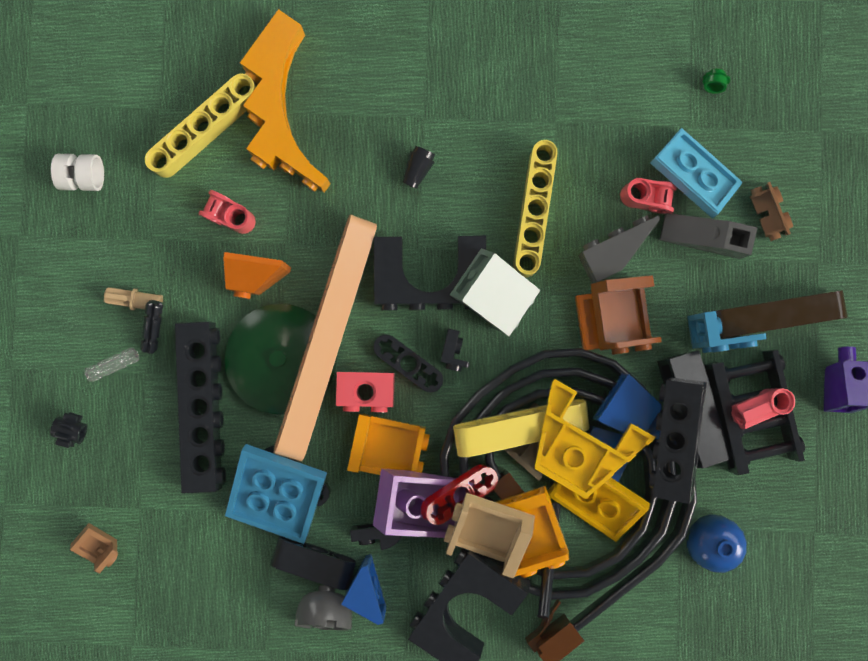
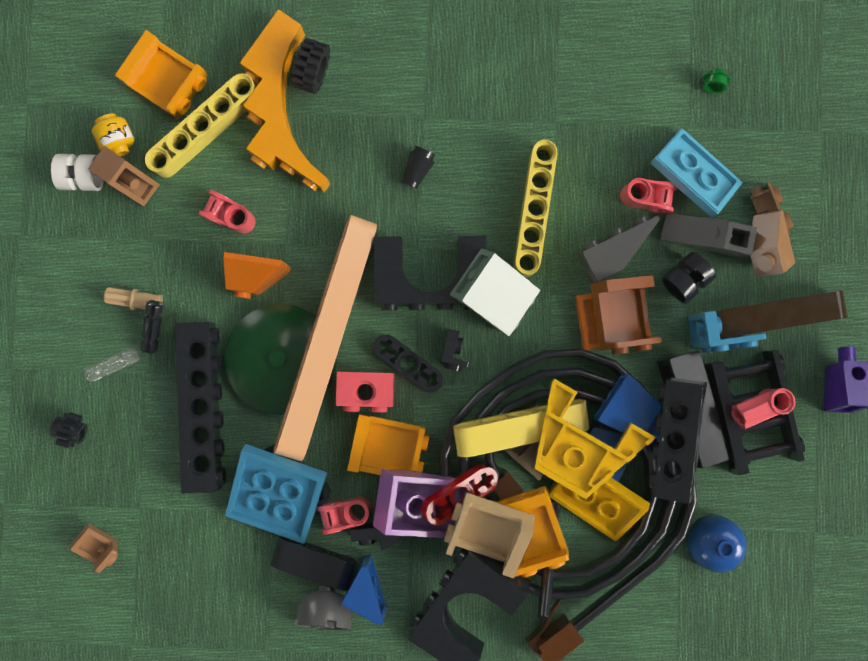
(113, 133): none -> yellow head
(123, 176): none -> medium nougat slope
(162, 75): none -> light orange panel
(311, 65): none -> black tyre
(339, 516): none -> coral piece
(692, 274): none -> black wheel
(772, 245): none -> medium nougat slope

